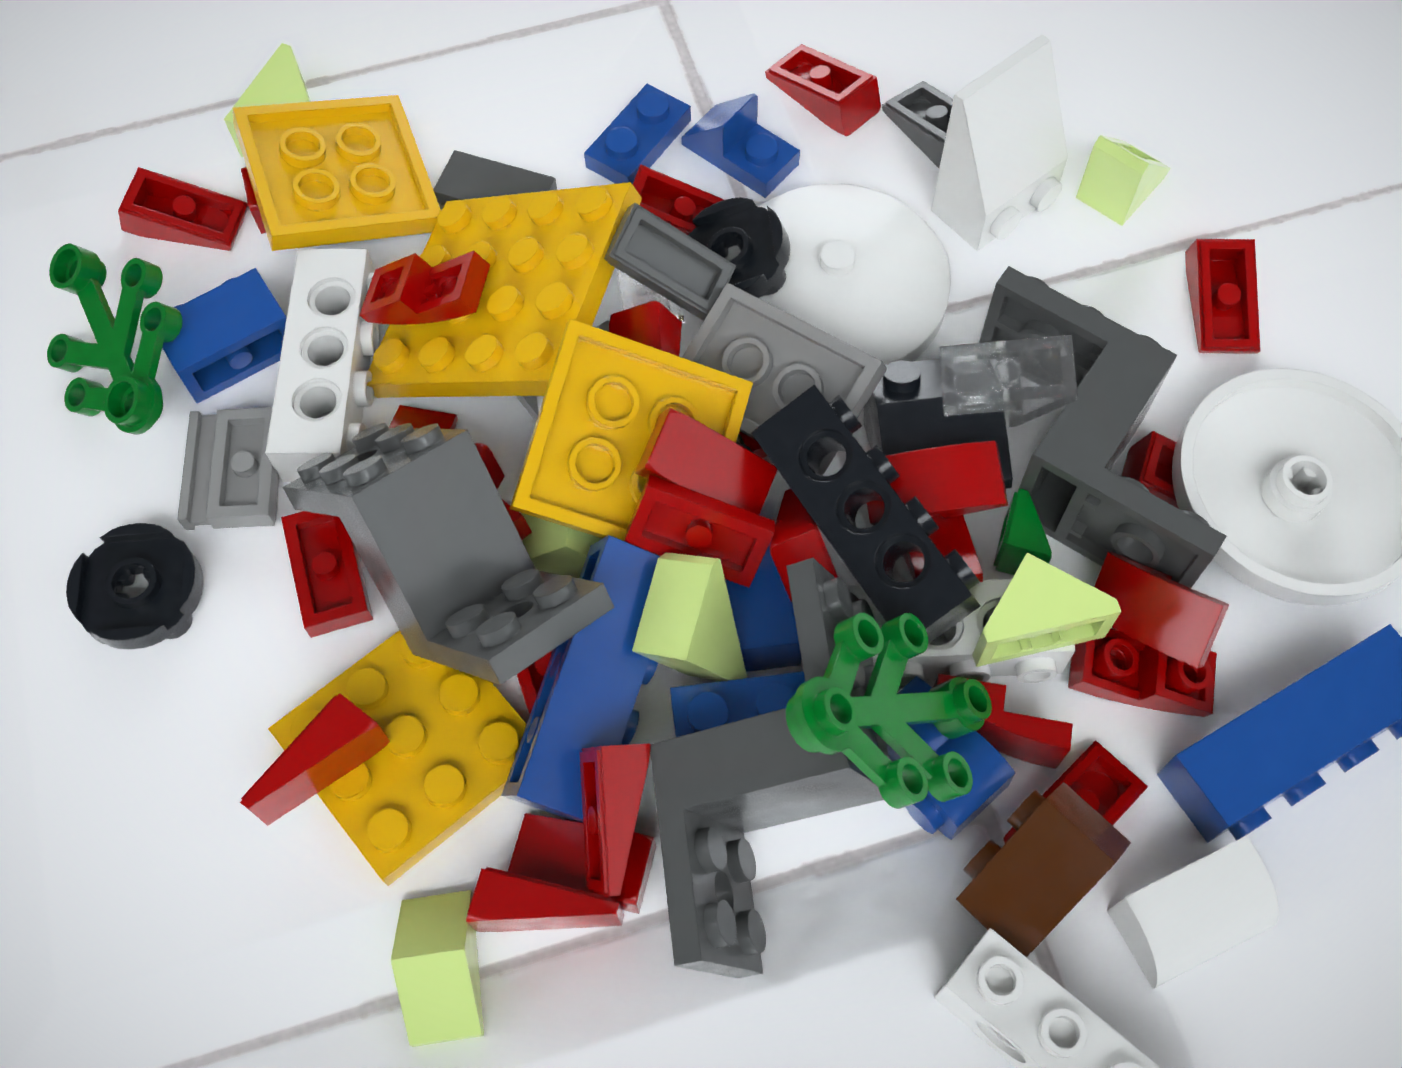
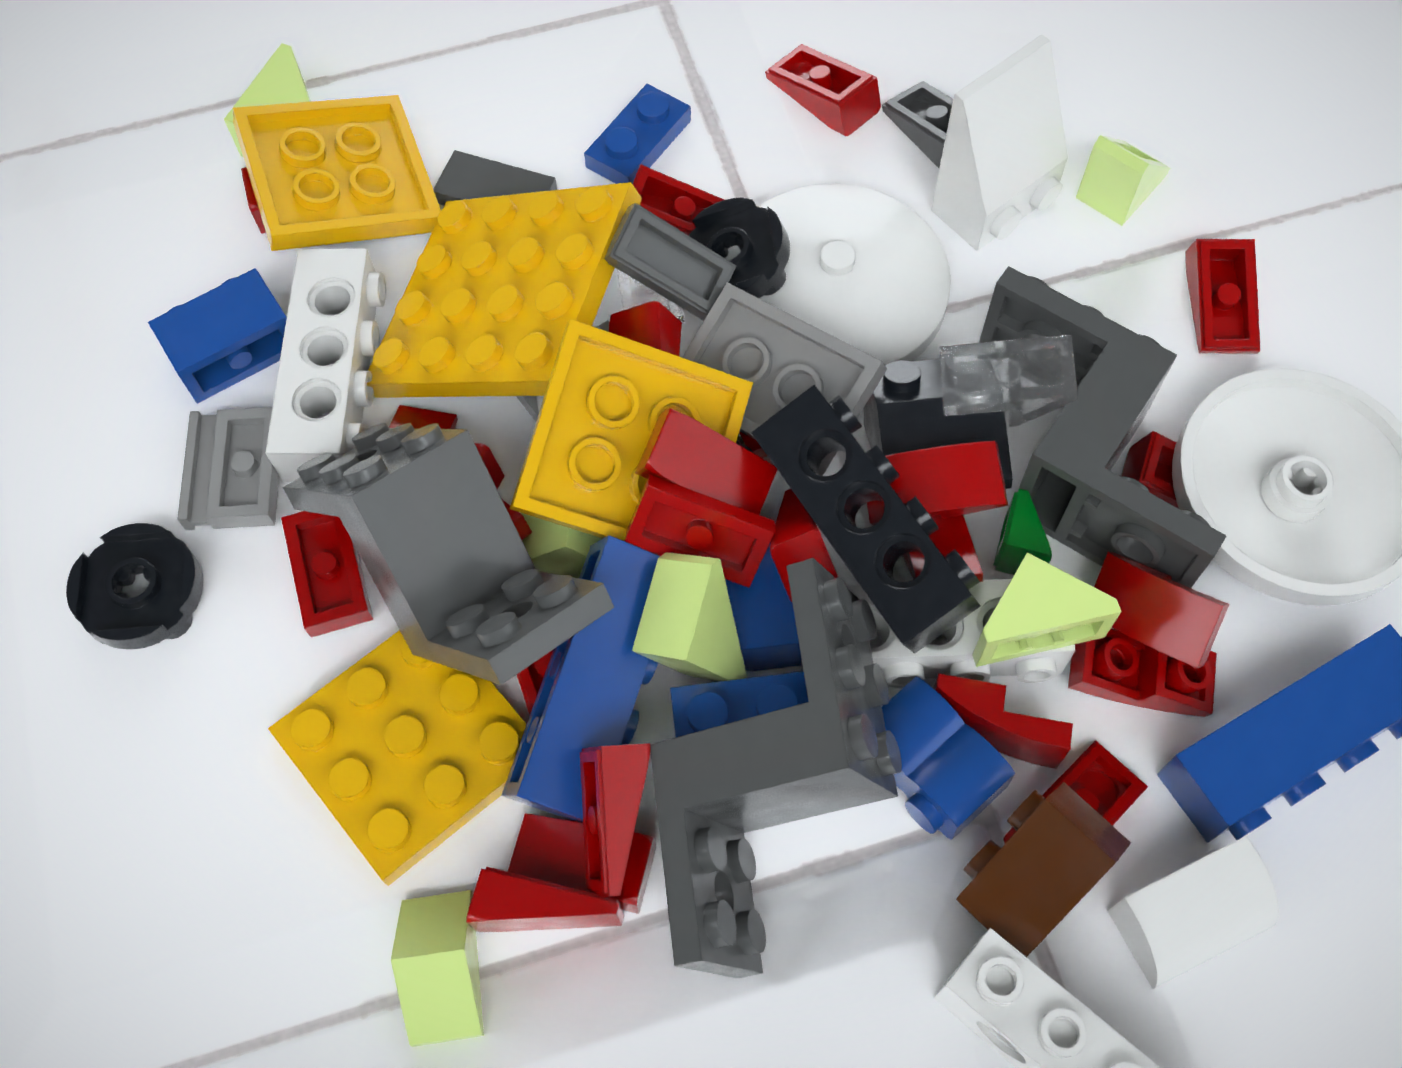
(134, 395): green plant -> none
(180, 212): red slope -> none
(320, 755): red slope -> none
(421, 294): red slope -> none
(741, 147): blue slope -> none
(830, 720): green plant -> none

